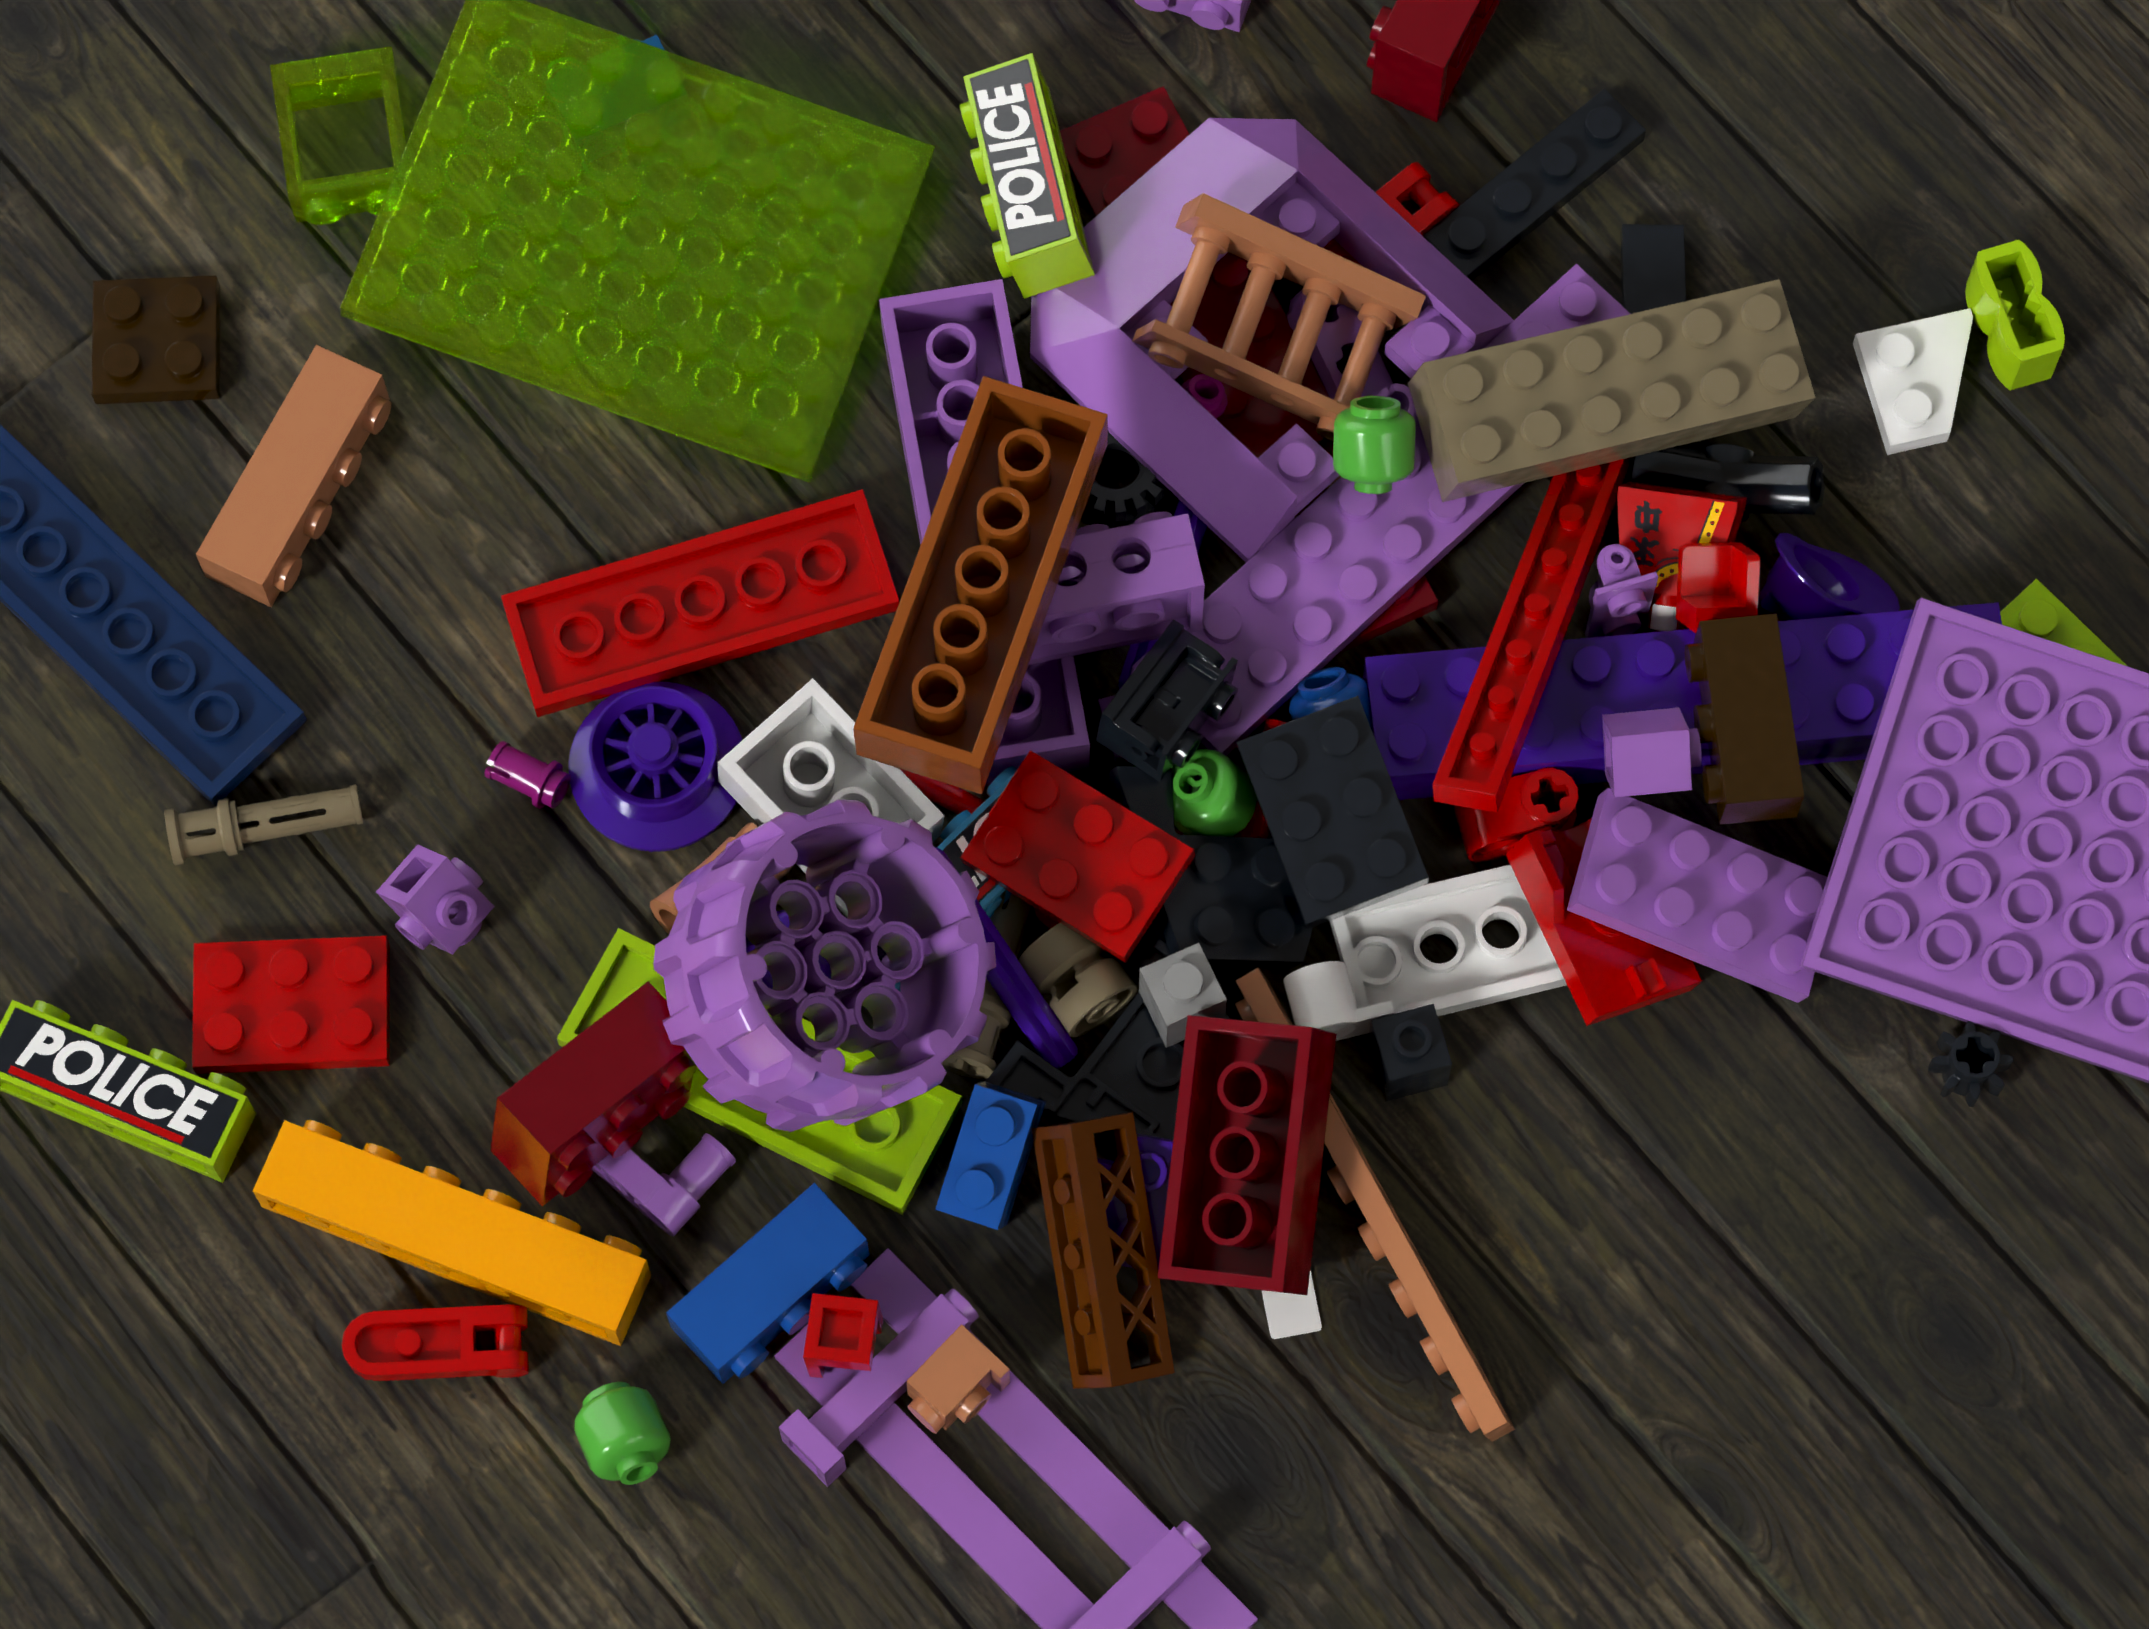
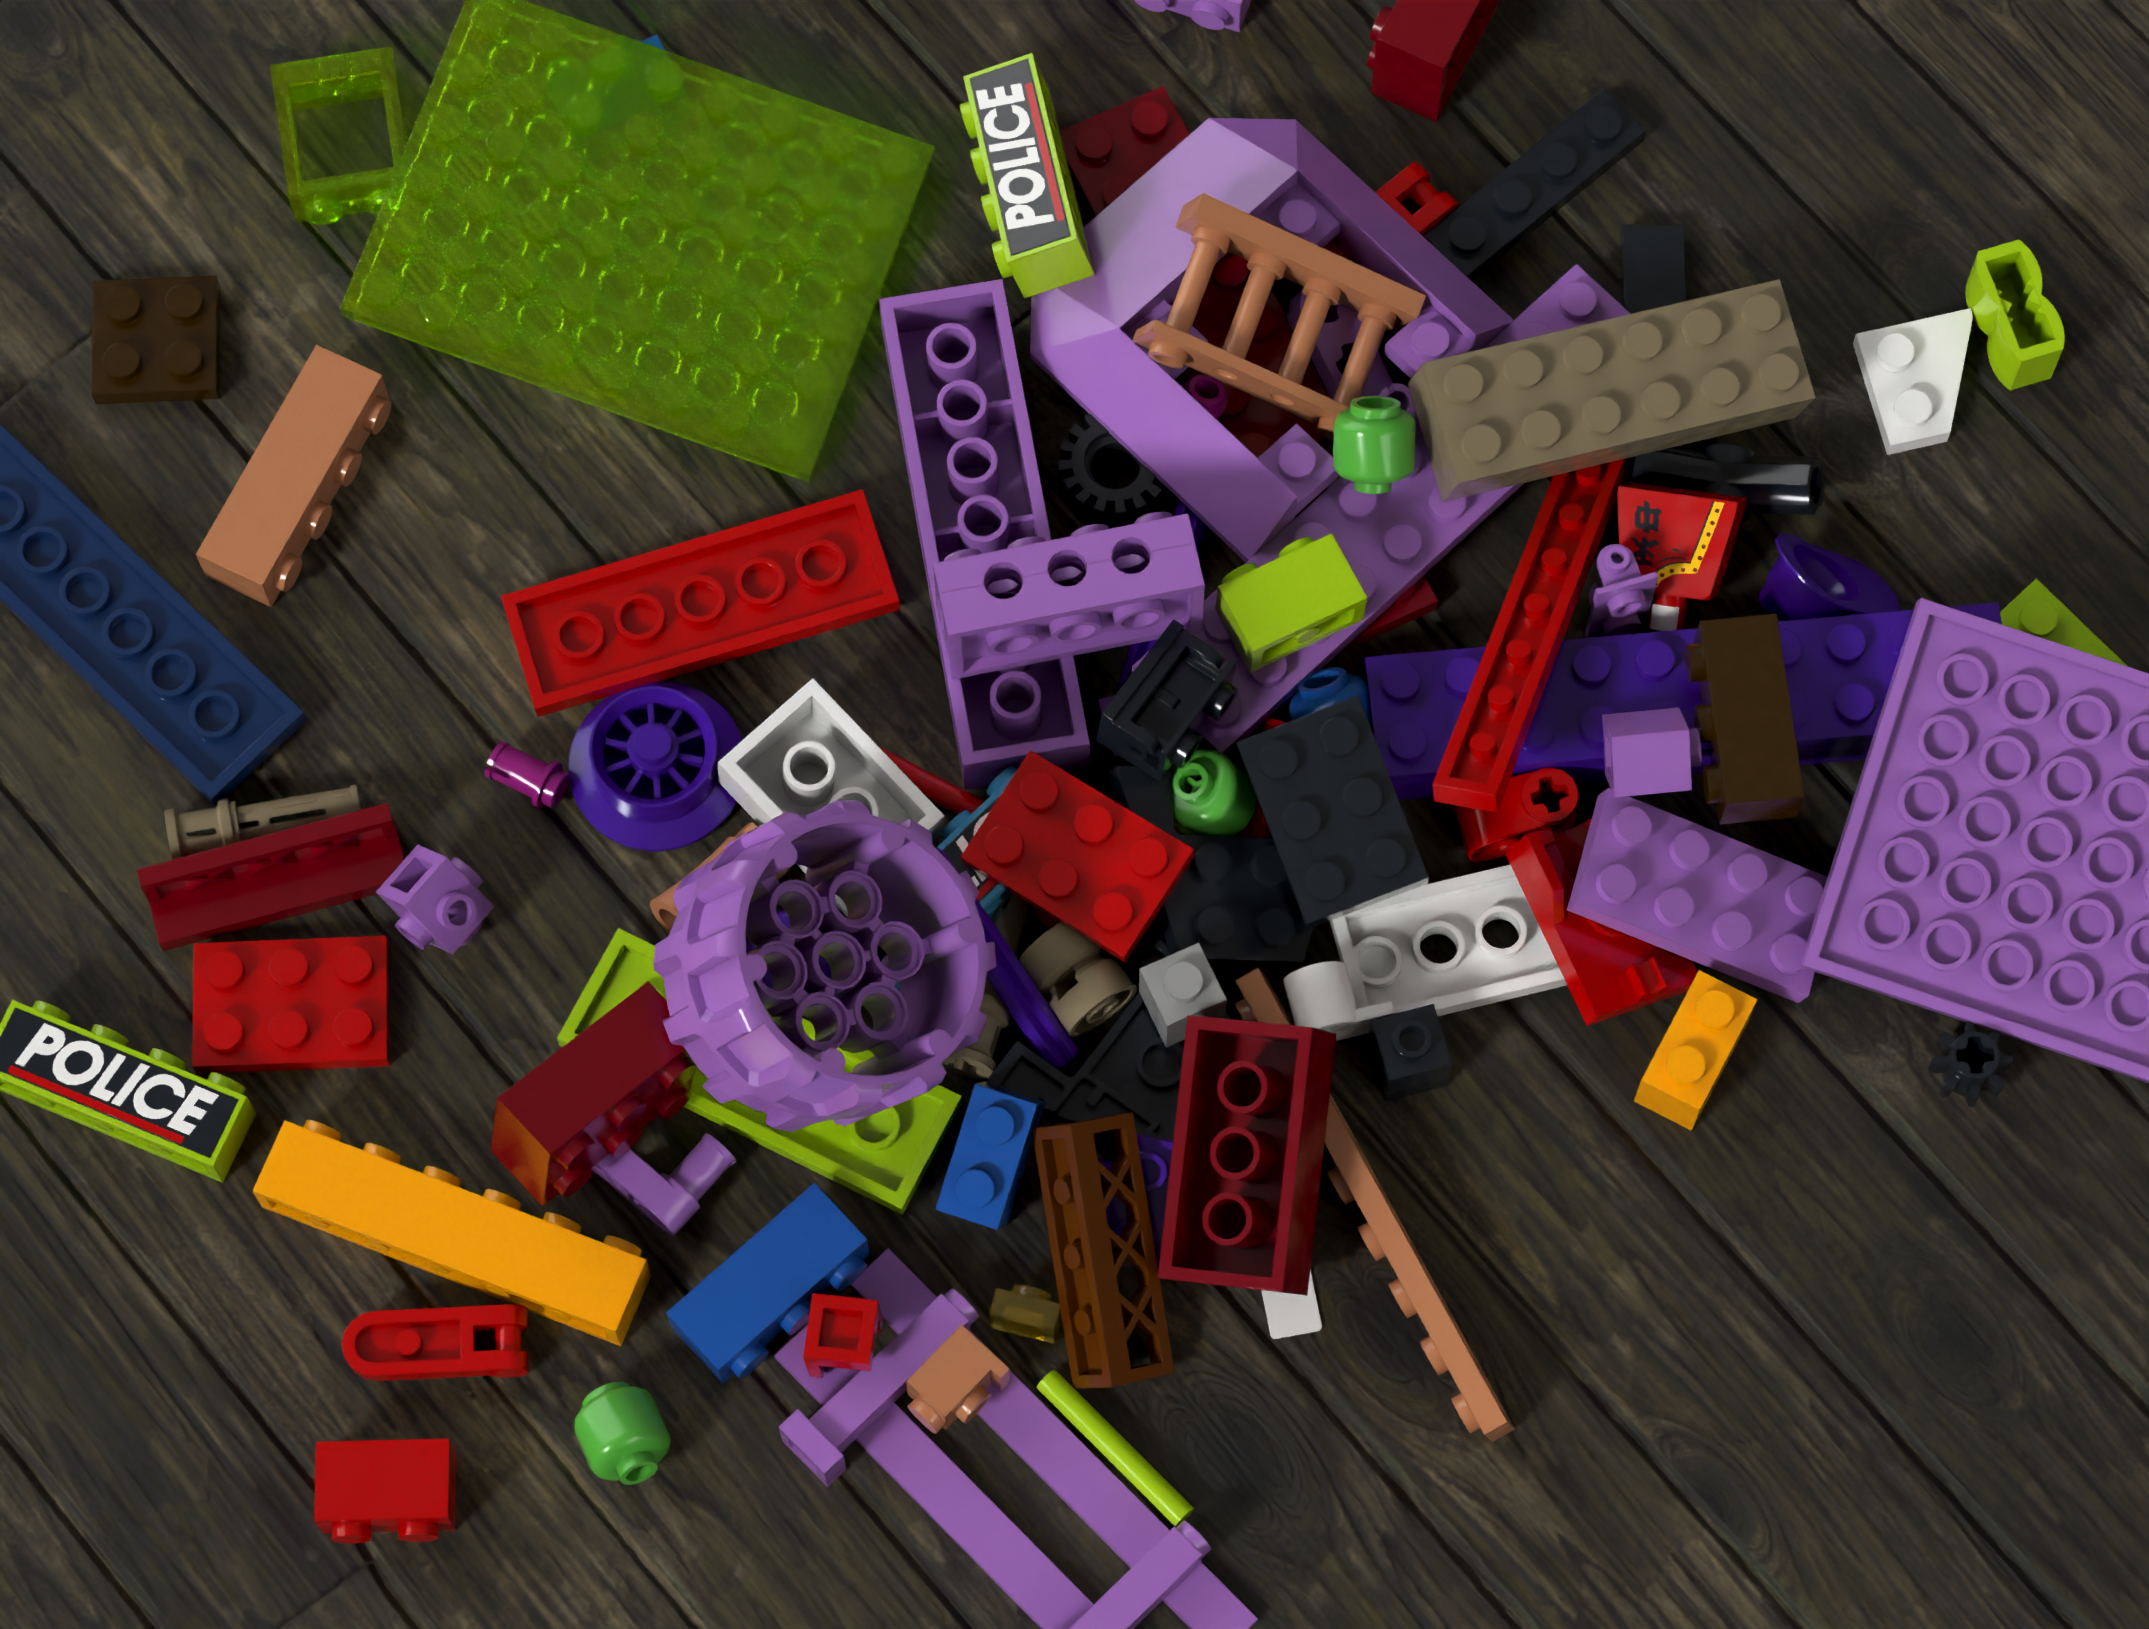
(271, 876): none -> dark red fence
(385, 1489): none -> red brick
(981, 585): dark orange brick -> none
(1026, 1313): none -> clear yellow plate
(1115, 1448): none -> lime bar
(1289, 601): none -> lime brick
(1695, 1050): none -> light orange brick
(1716, 582): red panel -> none

